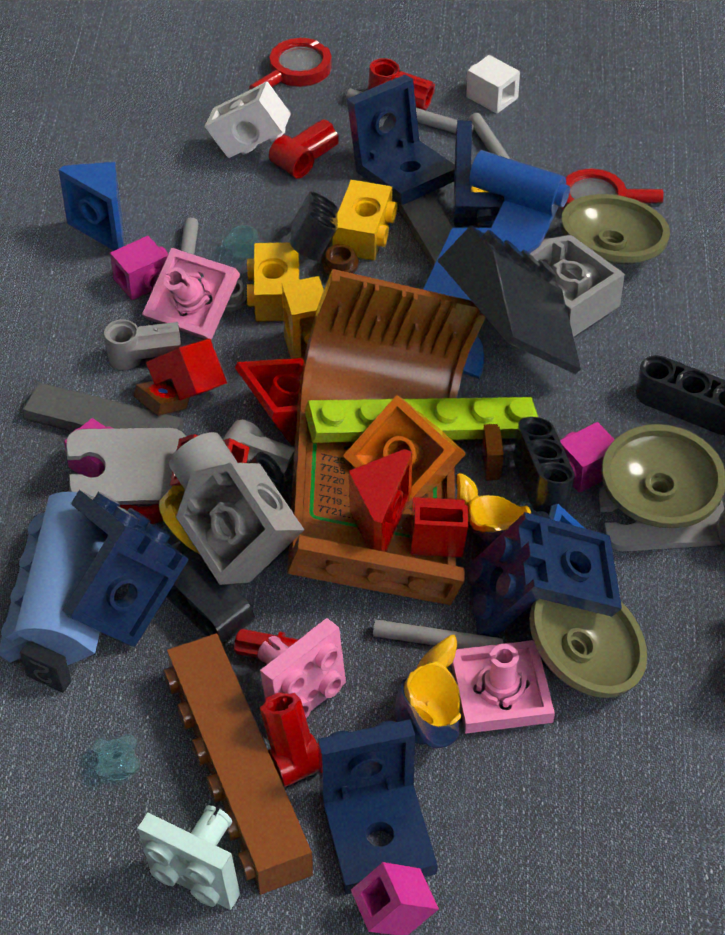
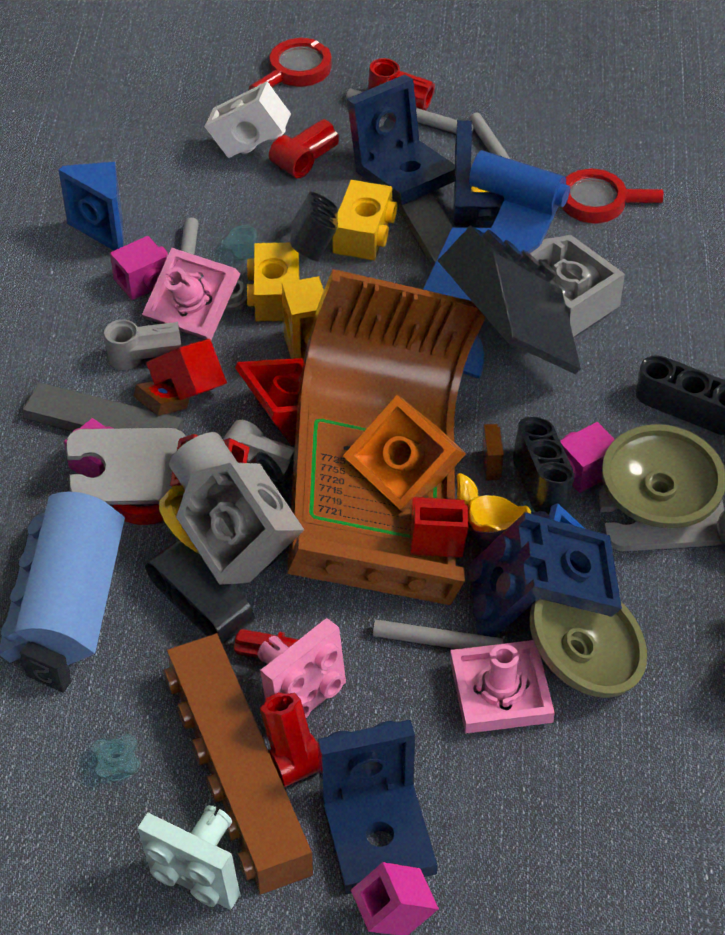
(131, 554): dark blue bracket -> none
(340, 258): reddish brown plate -> none
(380, 496): red slope -> none
(431, 697): yellow hair -> none
(456, 417): lime plate -> none
(492, 84): white brick -> none
(616, 227): olive dish -> none

